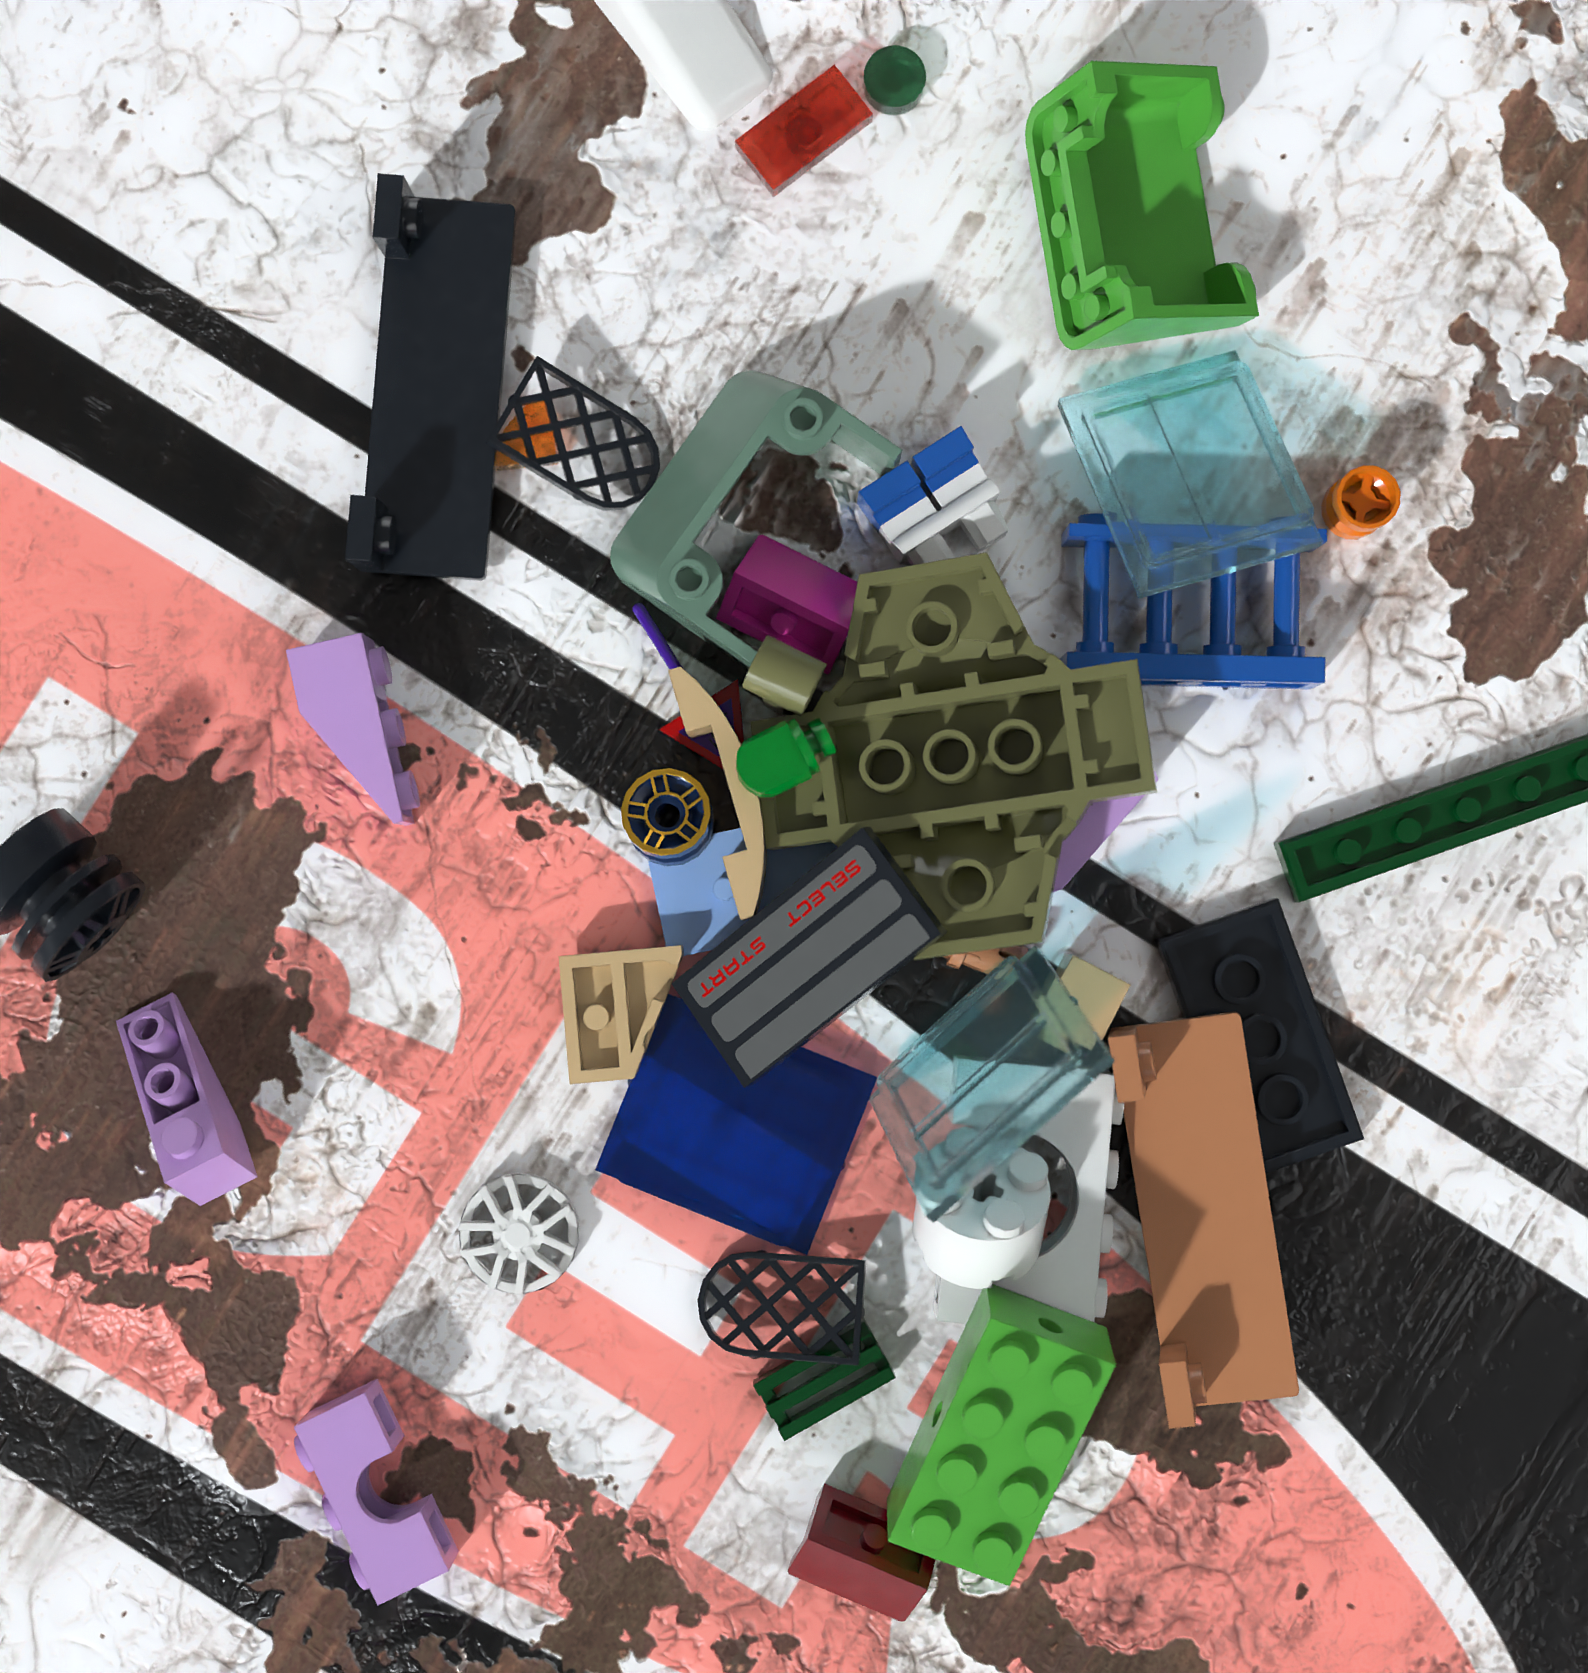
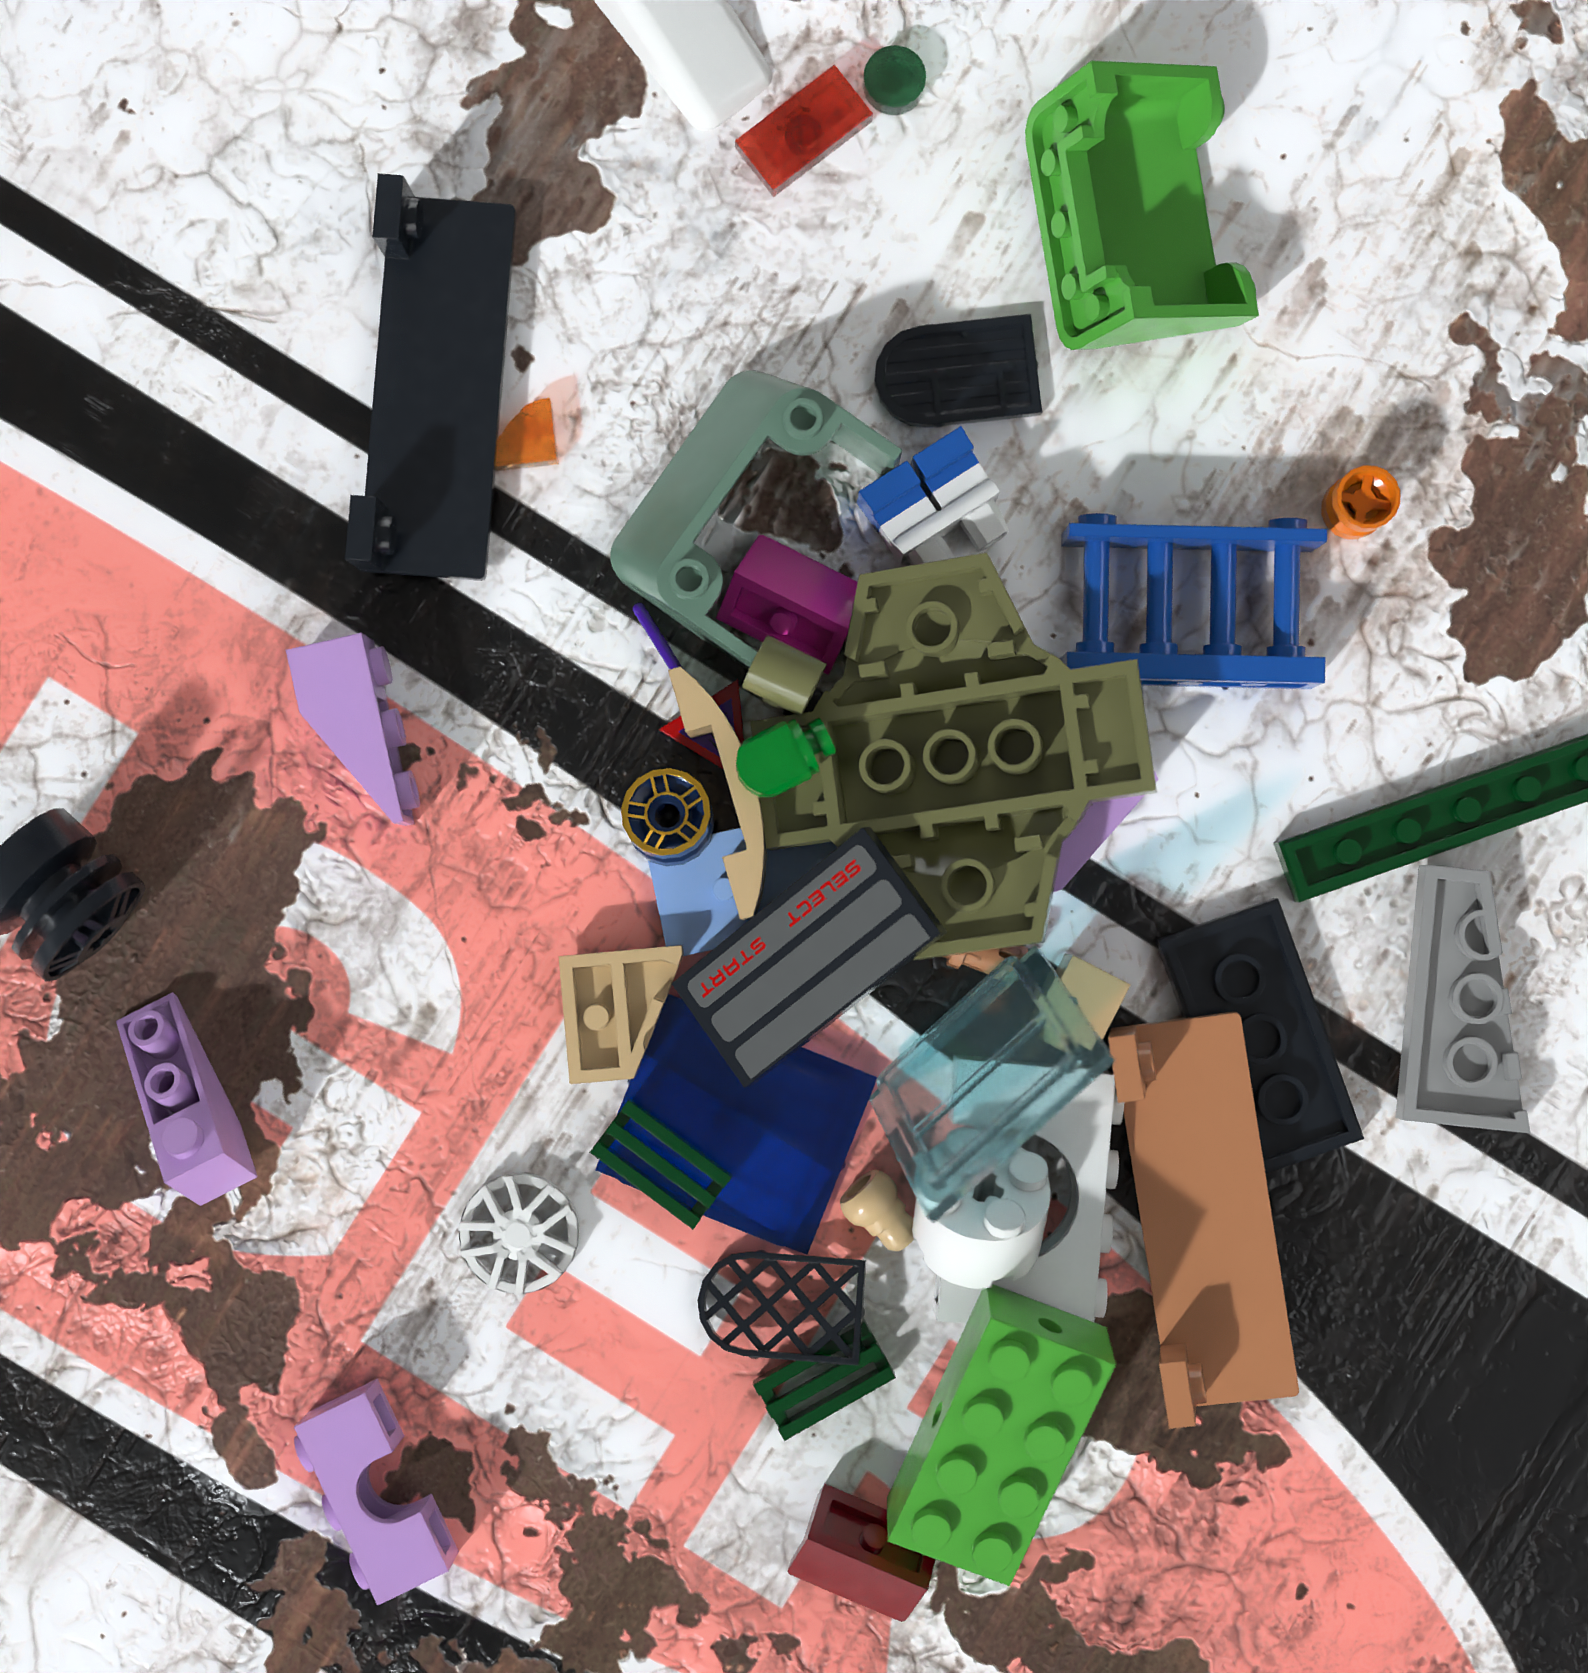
(612, 412): black window -> none
(704, 1196): none -> dark green tile
(876, 1207): none -> tan piece
(960, 372): none -> black window
(1190, 473): clear light blue piece -> none
(1456, 1022): none -> light grey wing

